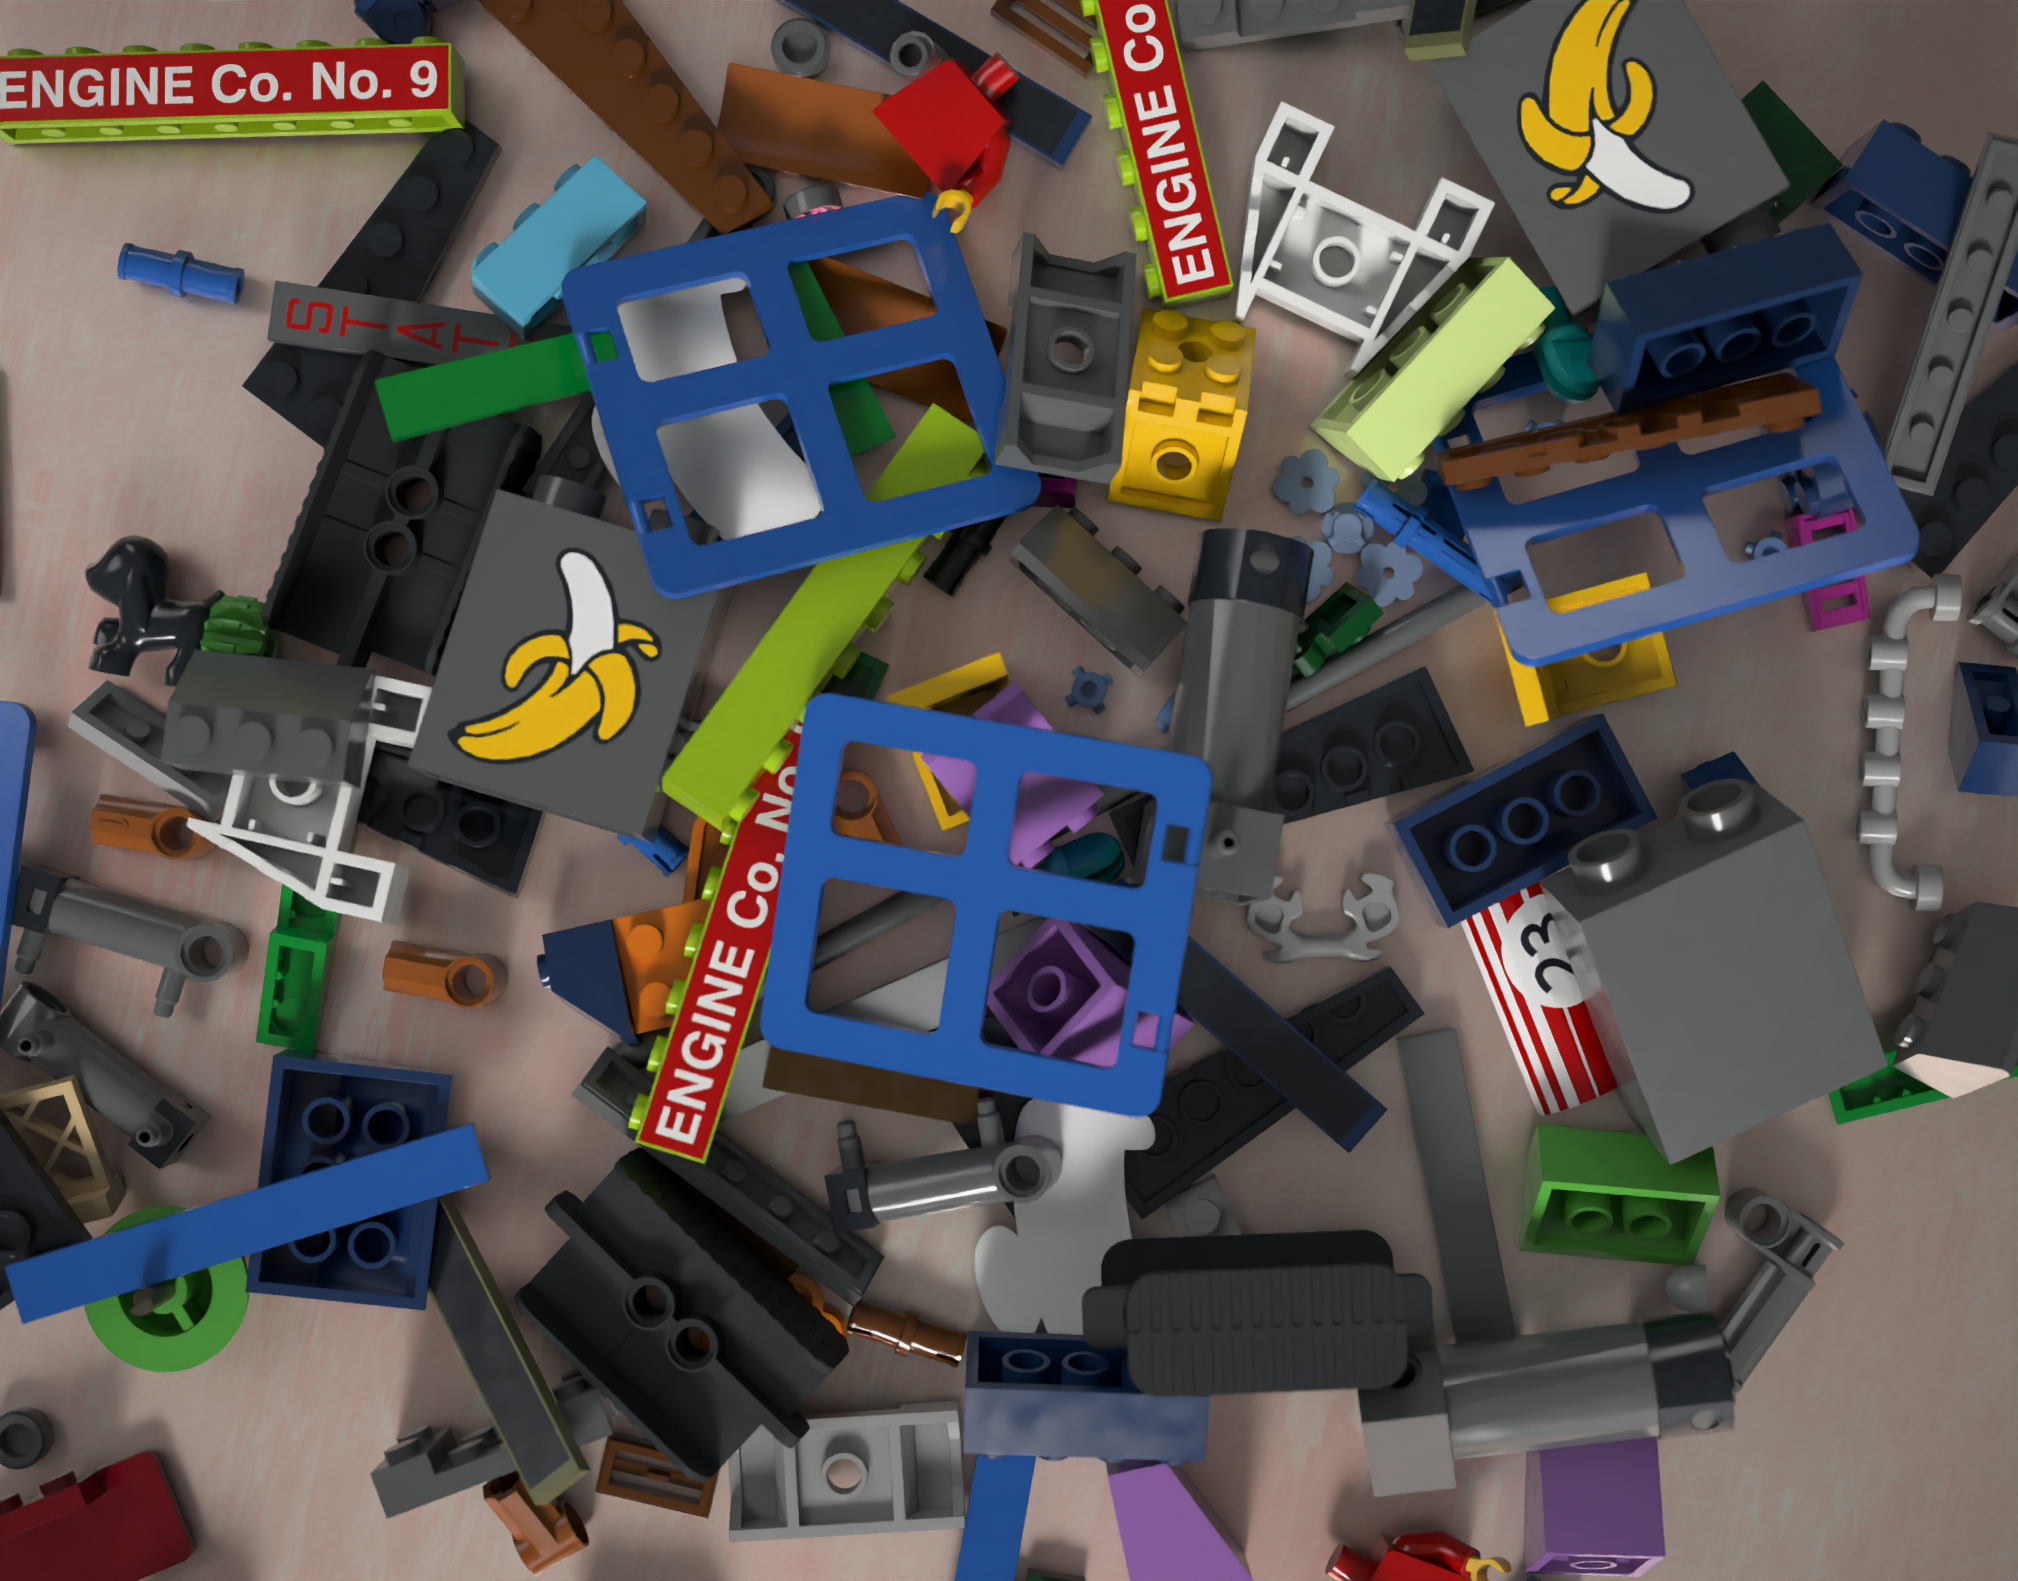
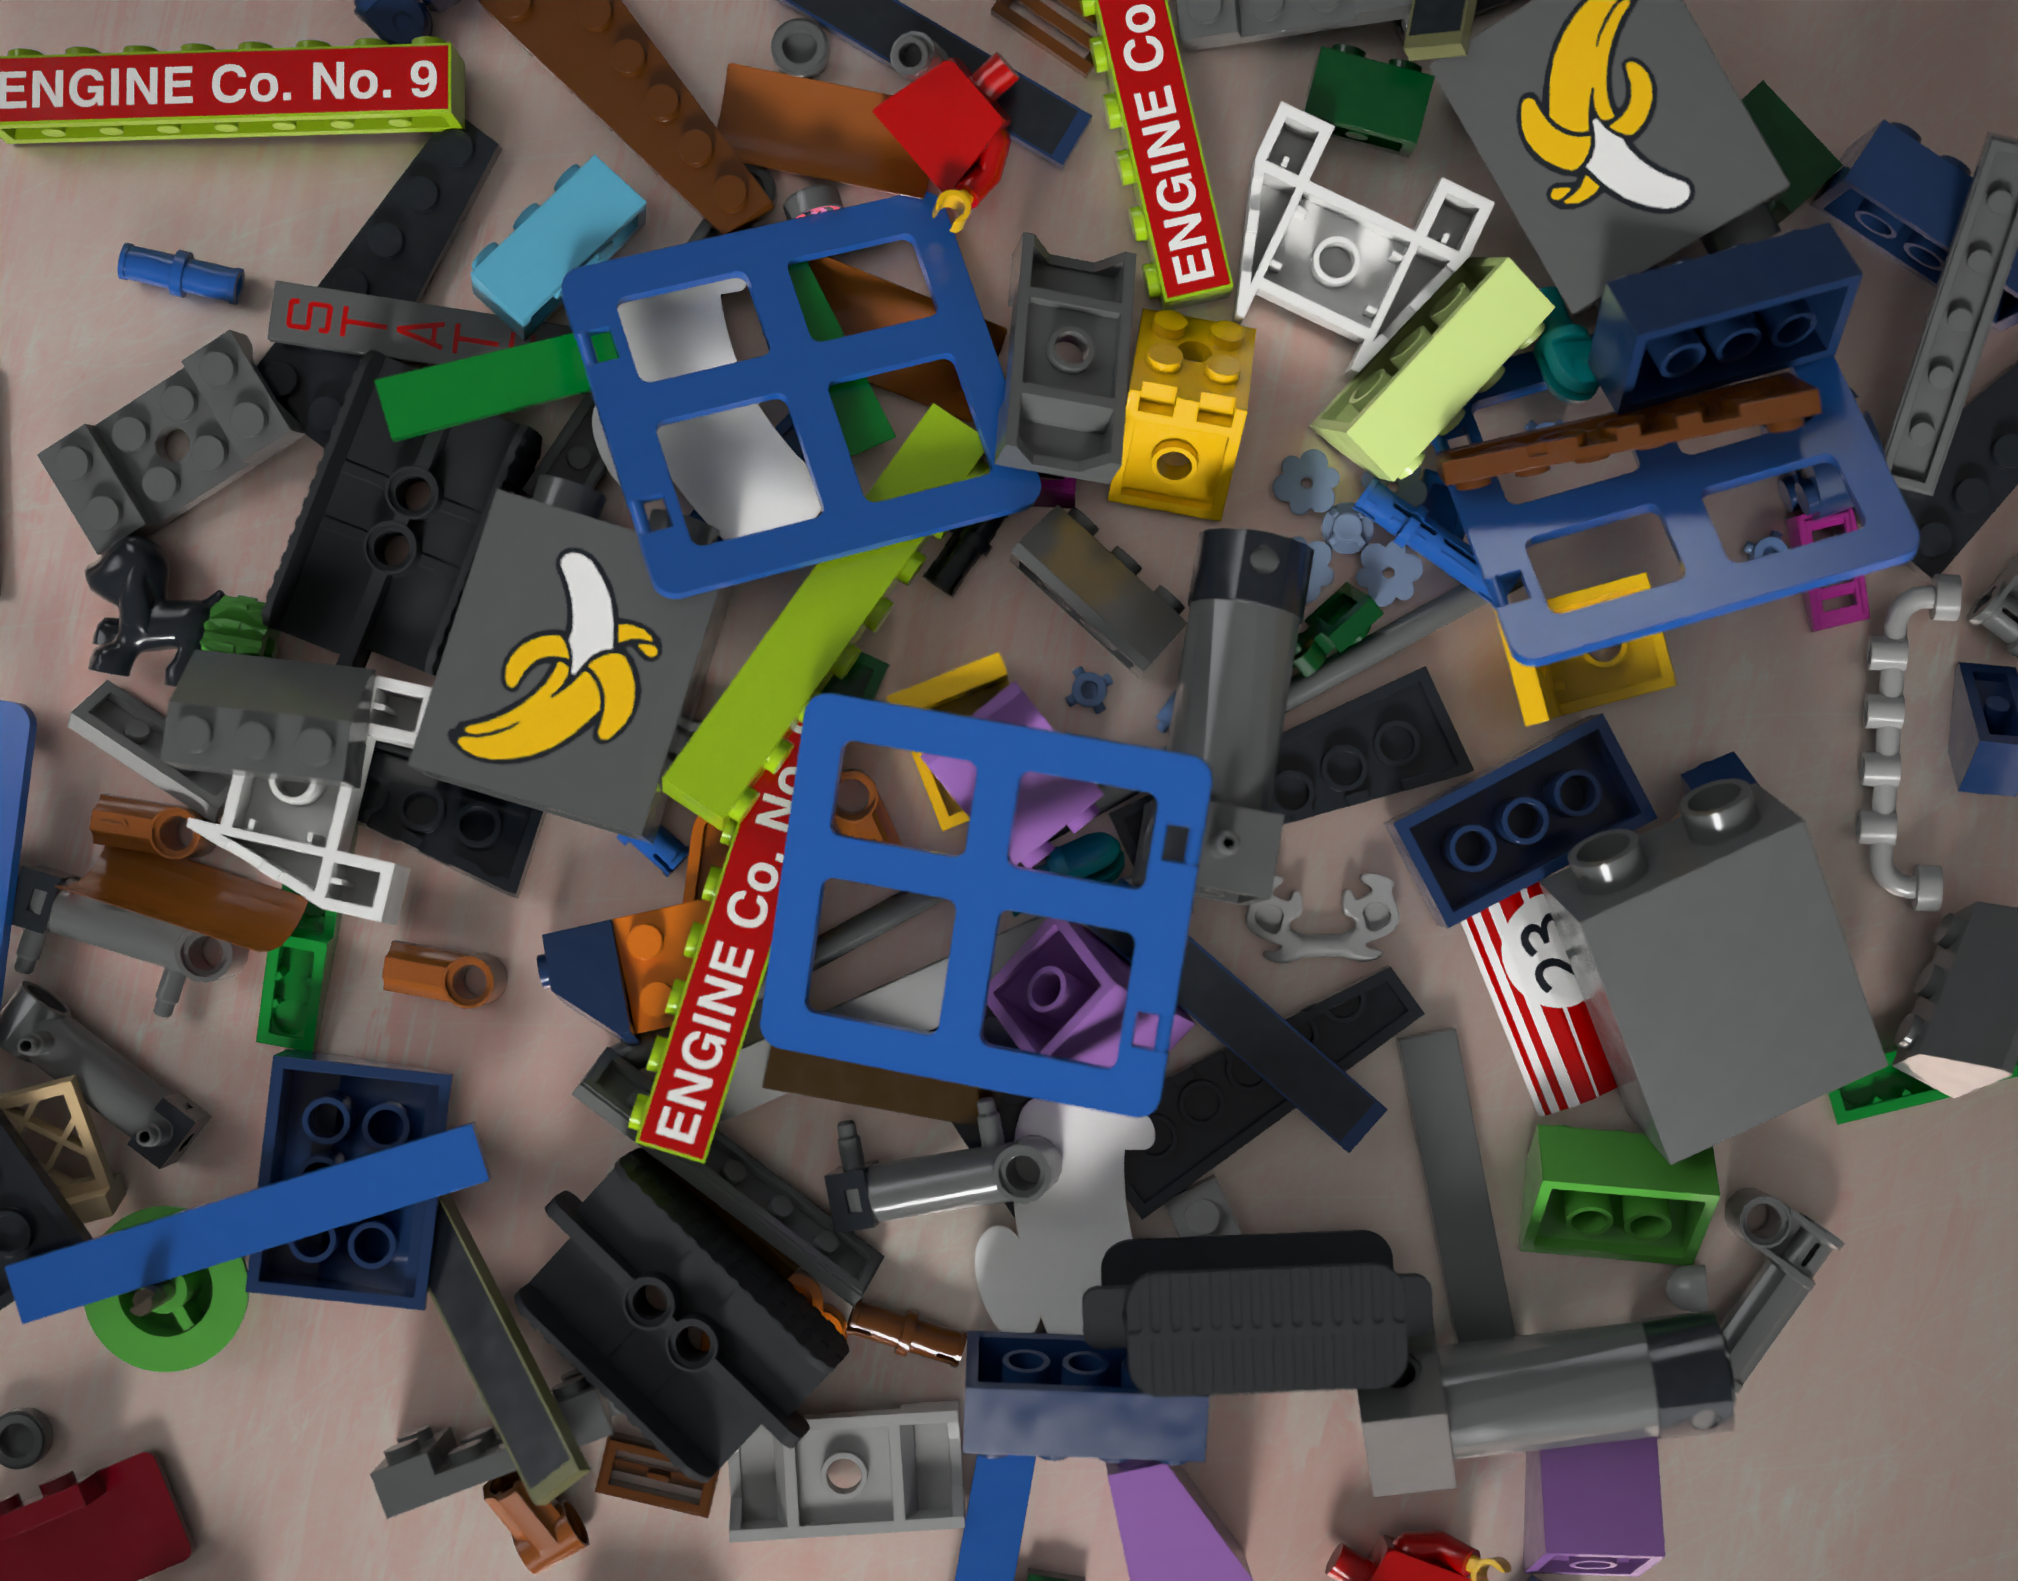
(119, 469): none -> dark grey piece
(193, 897): none -> dark orange sticker
(1369, 99): none -> dark green brick

